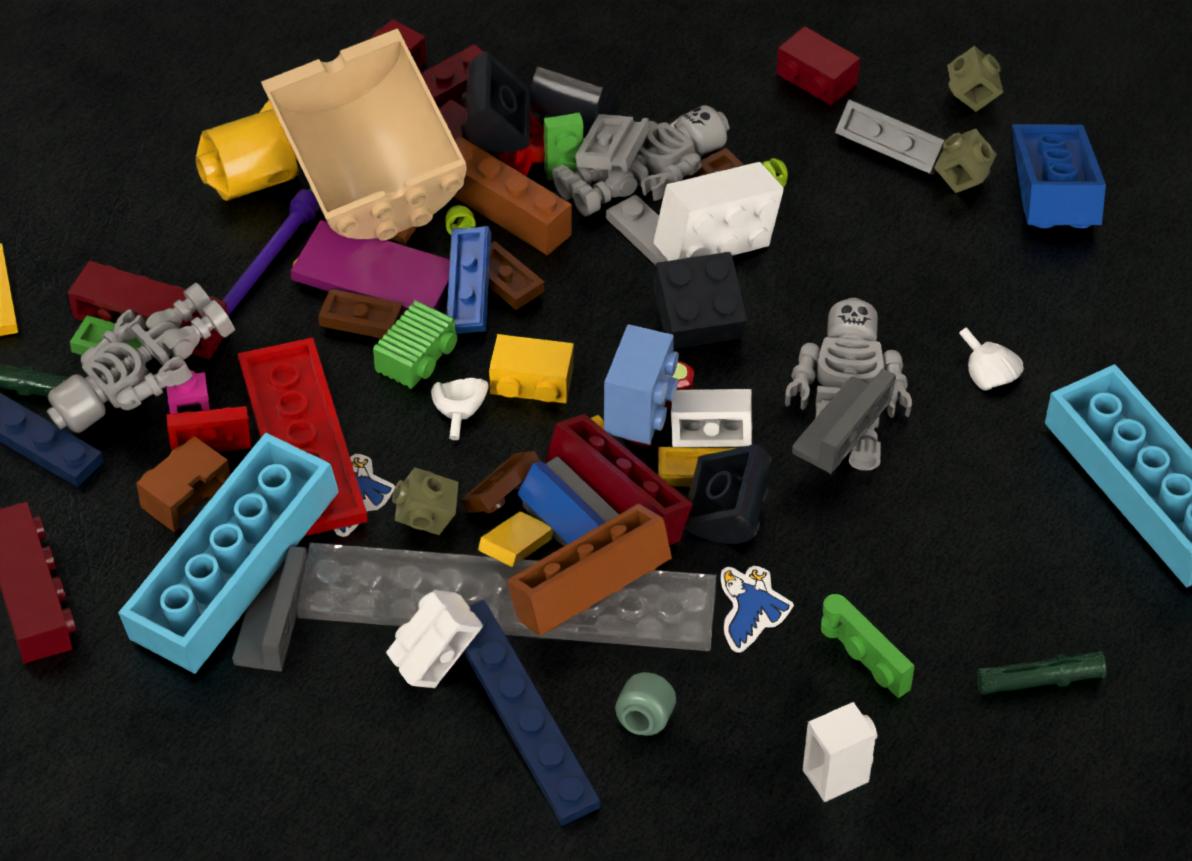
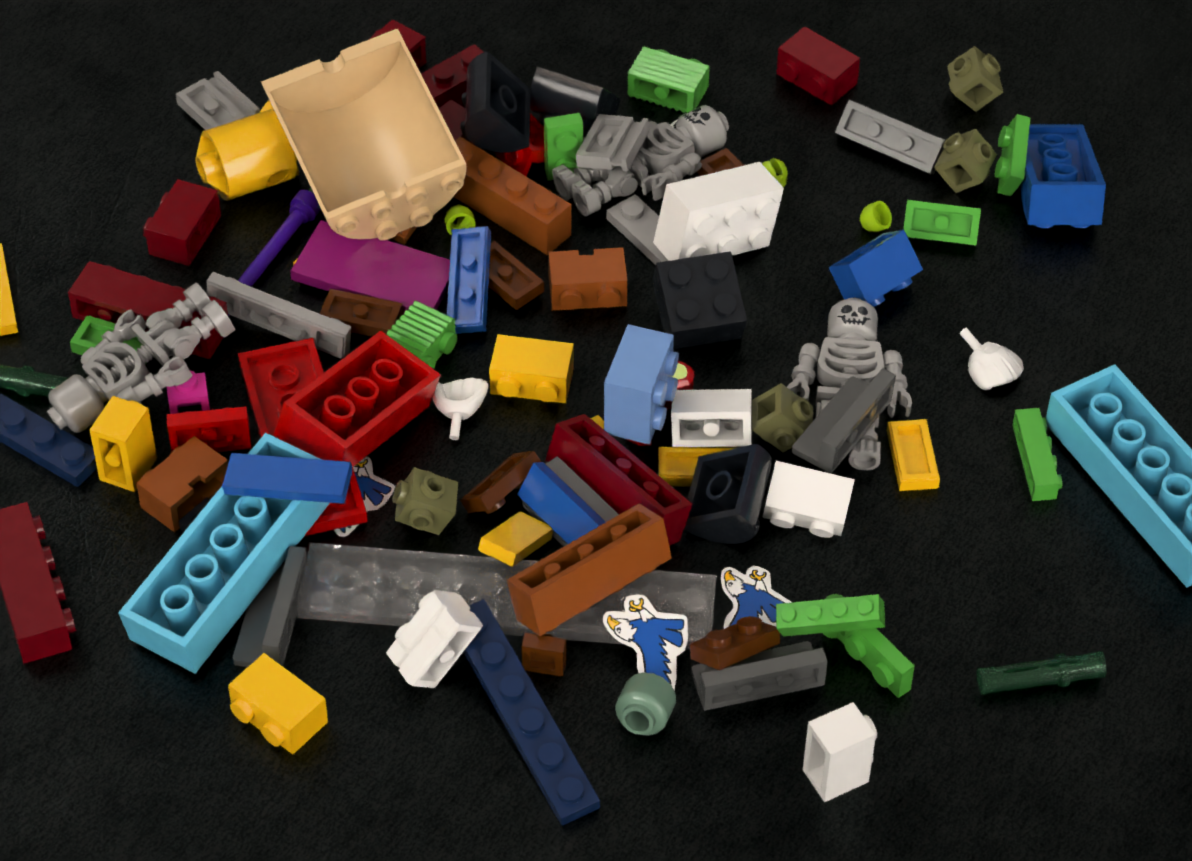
(123, 443): none -> yellow brick
(182, 222): none -> dark red brick
(215, 102): none -> light grey plate
(277, 704): none -> yellow brick
(280, 315): none -> light grey plate
(287, 478): none -> blue tile
(358, 402): none -> red brick
(544, 654): none -> reddish brown plate
(587, 279): none -> dark orange brick
(651, 634): none -> sticker
(668, 79): none -> bright green brick
(734, 643): none -> reddish brown plate
(761, 676): none -> dark grey panel
(781, 416): none -> olive brick
(808, 499): none -> white brick
(830, 615): none -> bright green piece
(876, 217): none -> lime hinge
(877, 268): none -> blue brick
(913, 455): none -> yellow tile
(942, 222): none -> bright green plate
(1012, 163): none -> bright green plate
(1036, 454): none -> bright green piece

